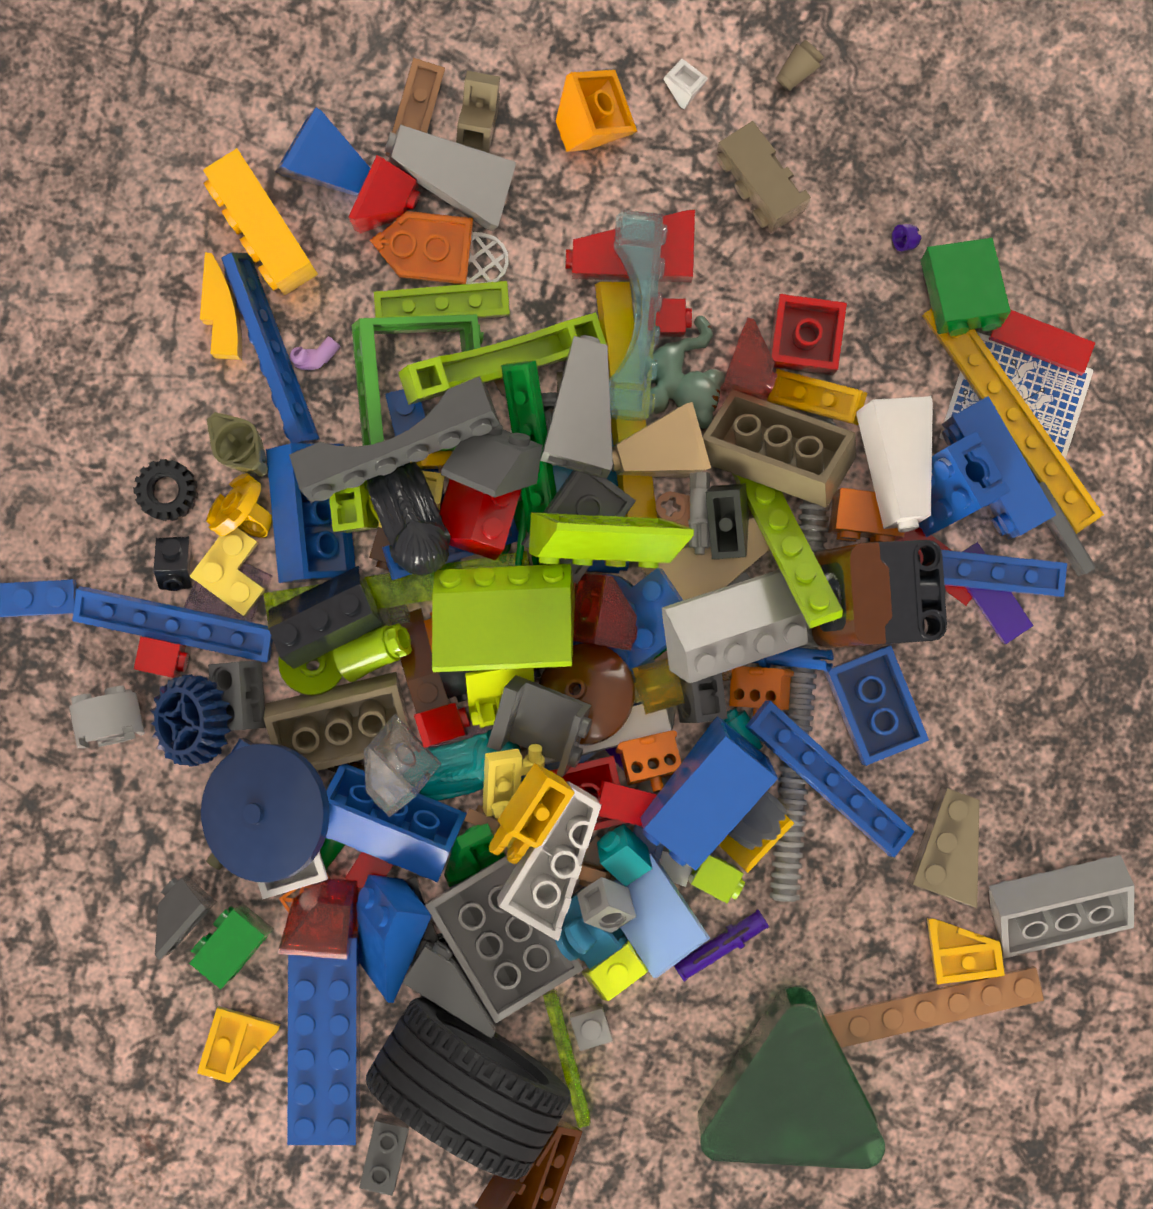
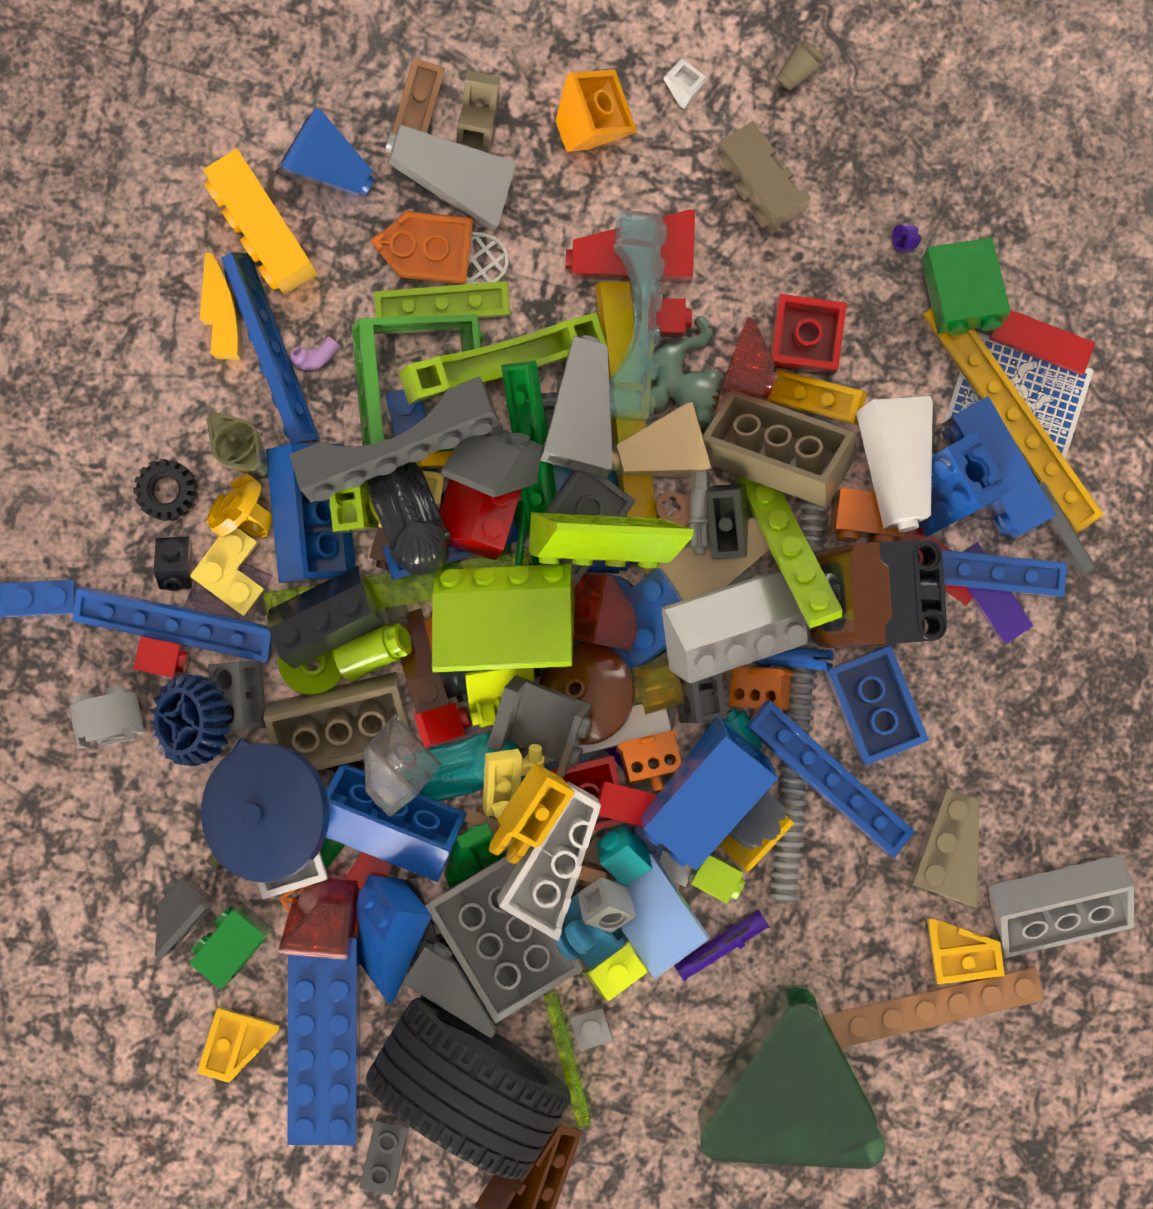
(383, 196): red slope -> none

